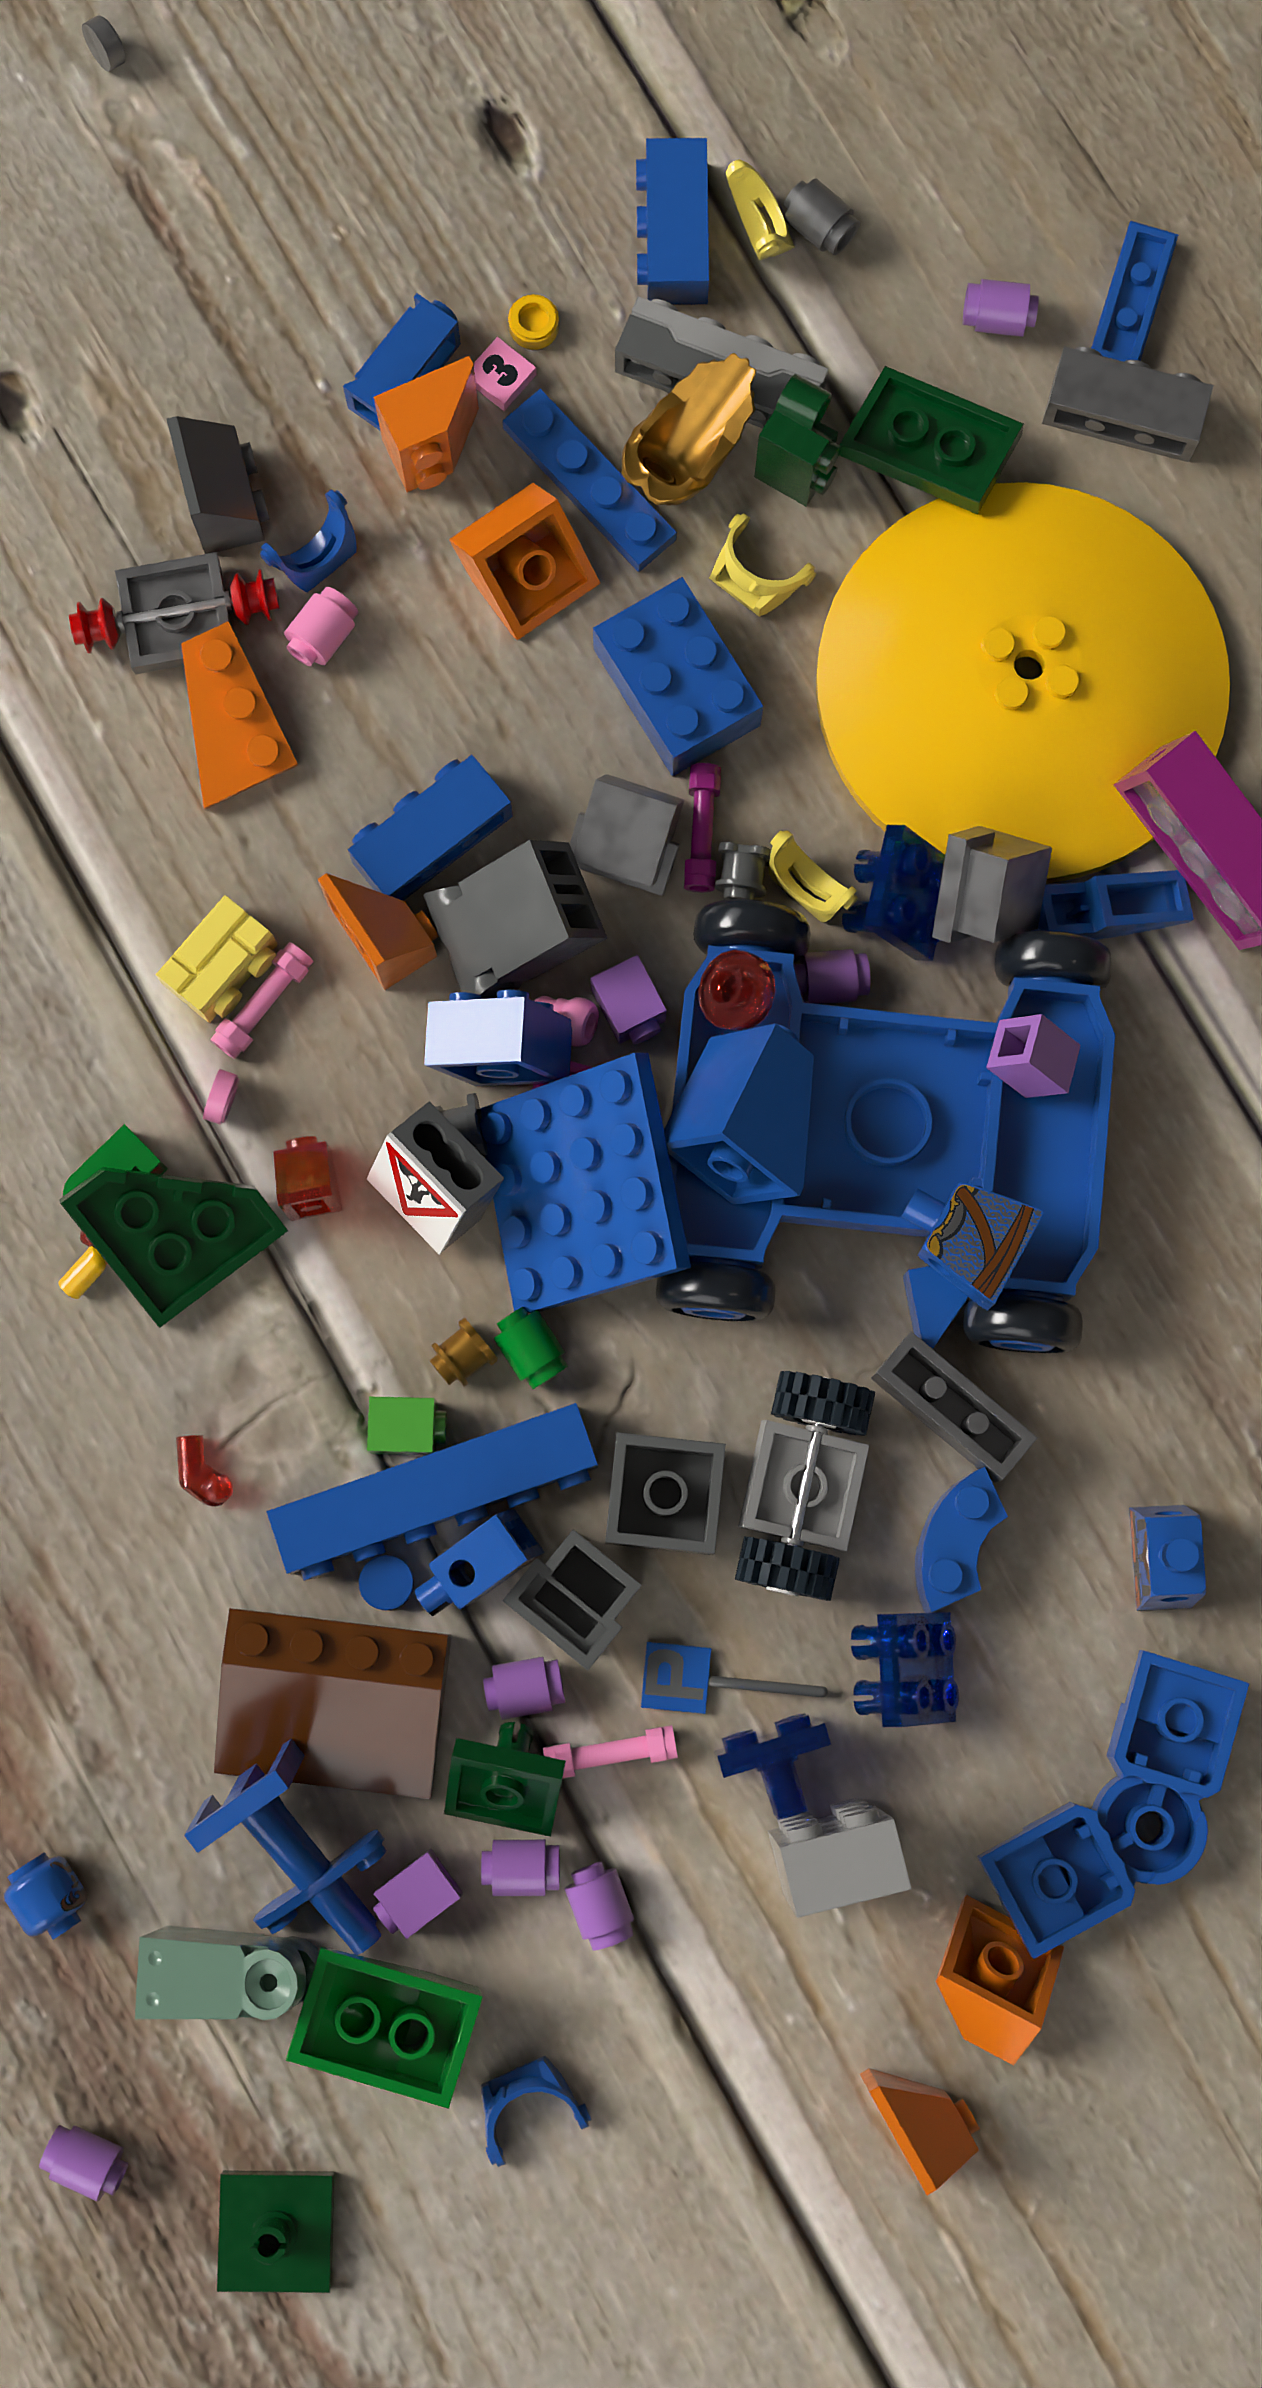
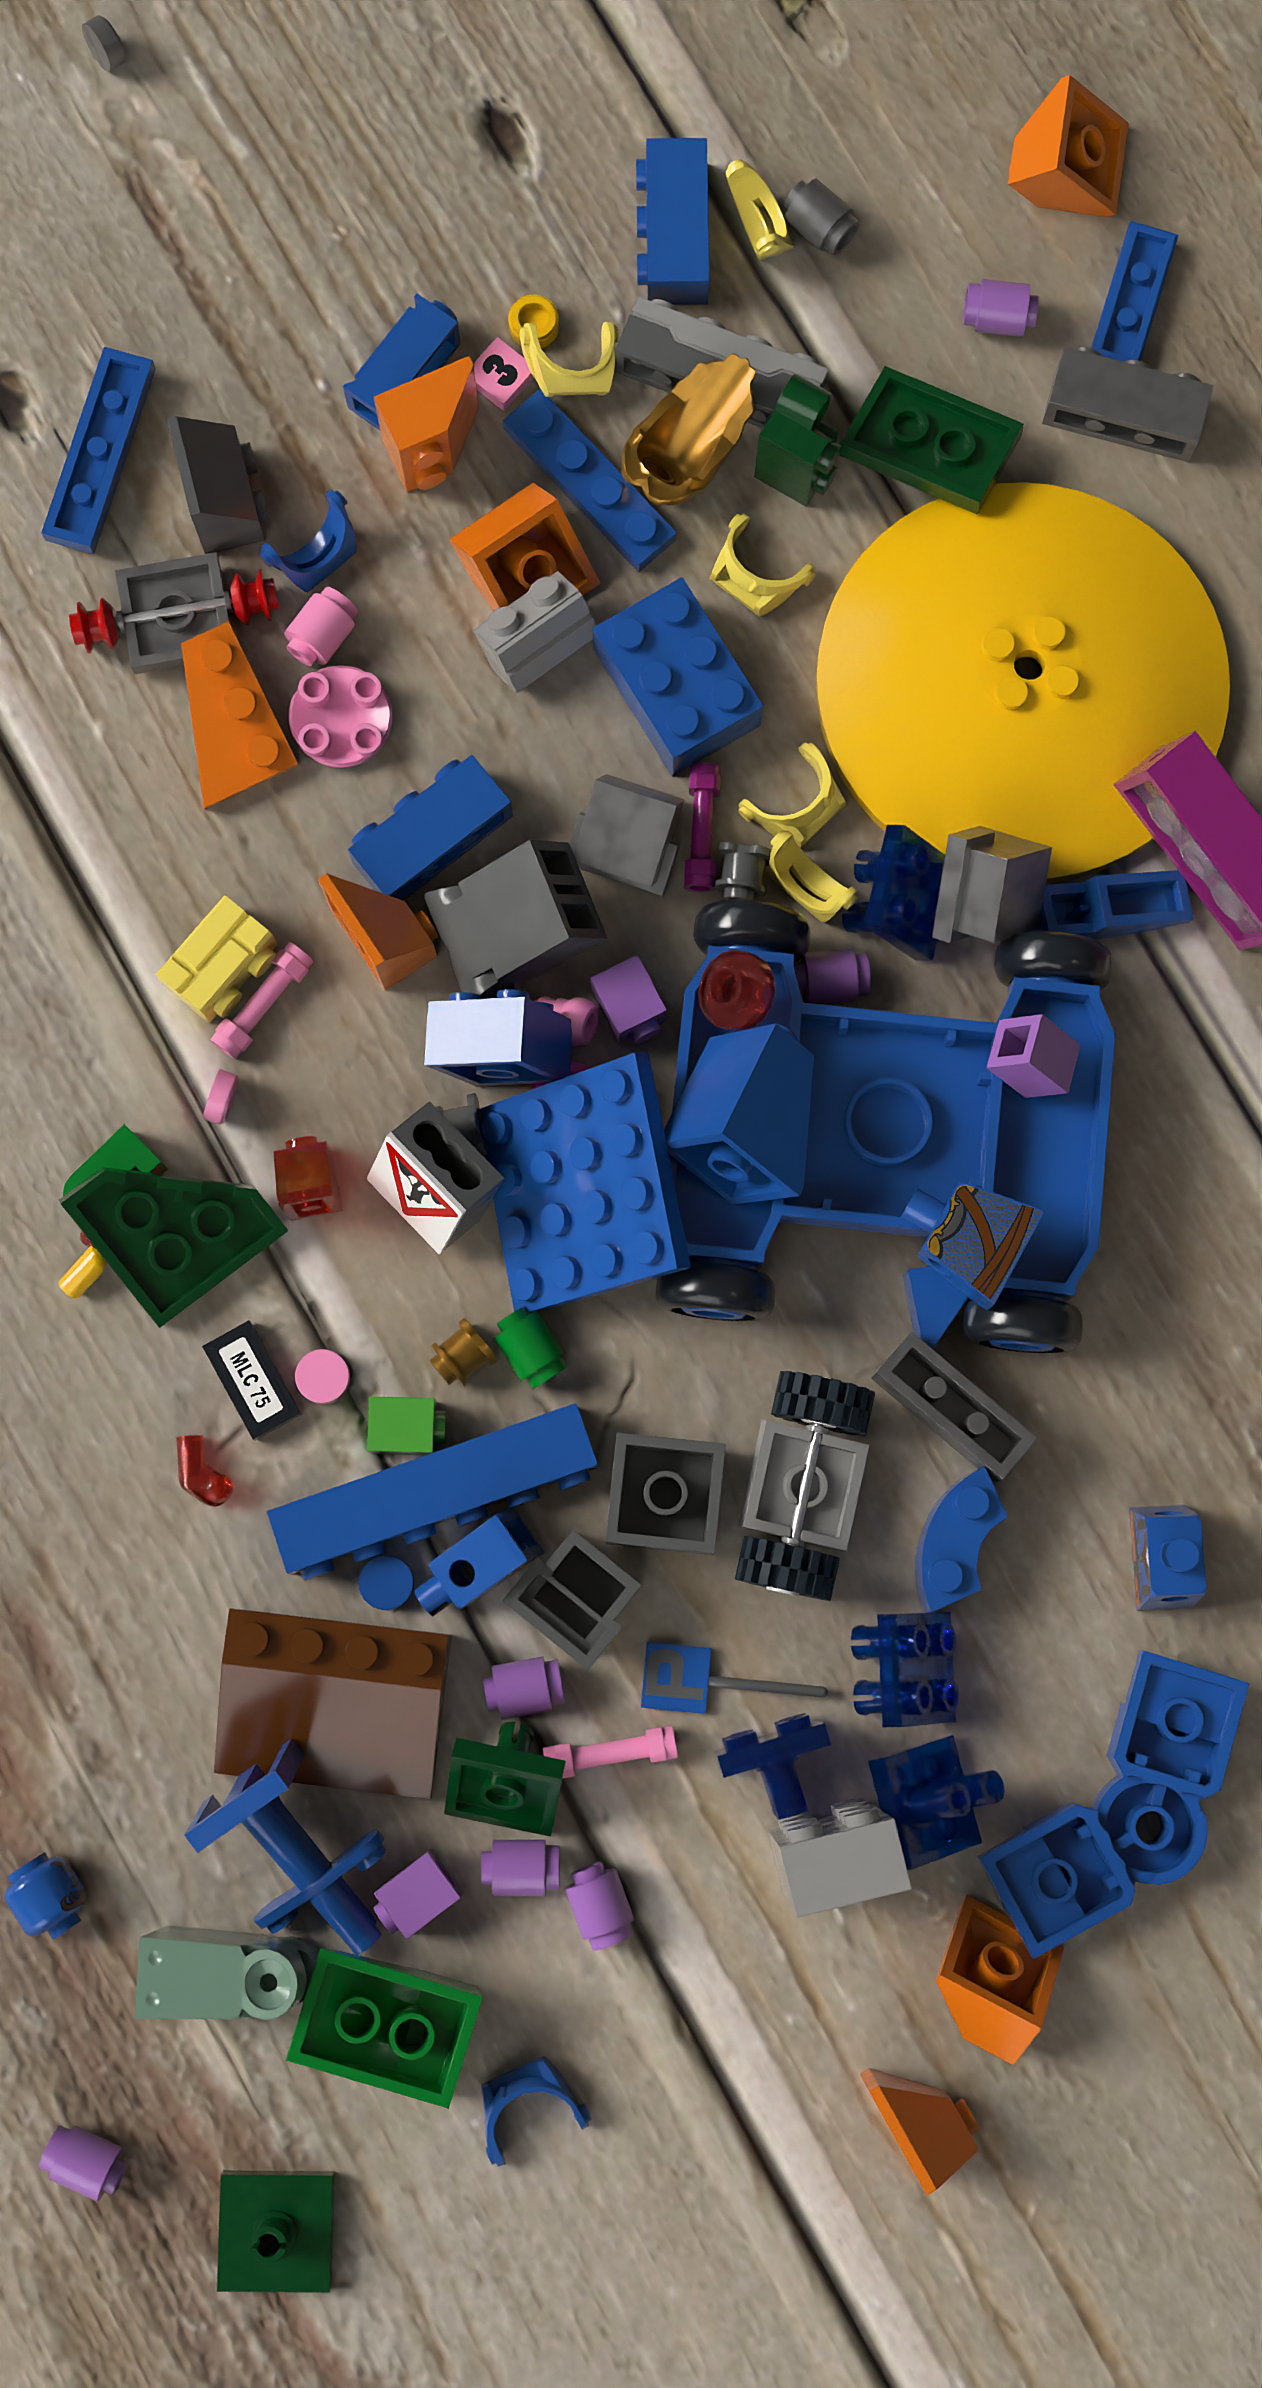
(98, 450): none -> blue plate
(252, 1380): none -> tile
(322, 1376): none -> bright pink tile
(340, 716): none -> bright pink dish
(536, 631): none -> light grey brick
(560, 381): none -> light yellow helmet
(811, 819): none -> light yellow helmet
(933, 1799): none -> clear blue plate
(1070, 153): none -> orange slope

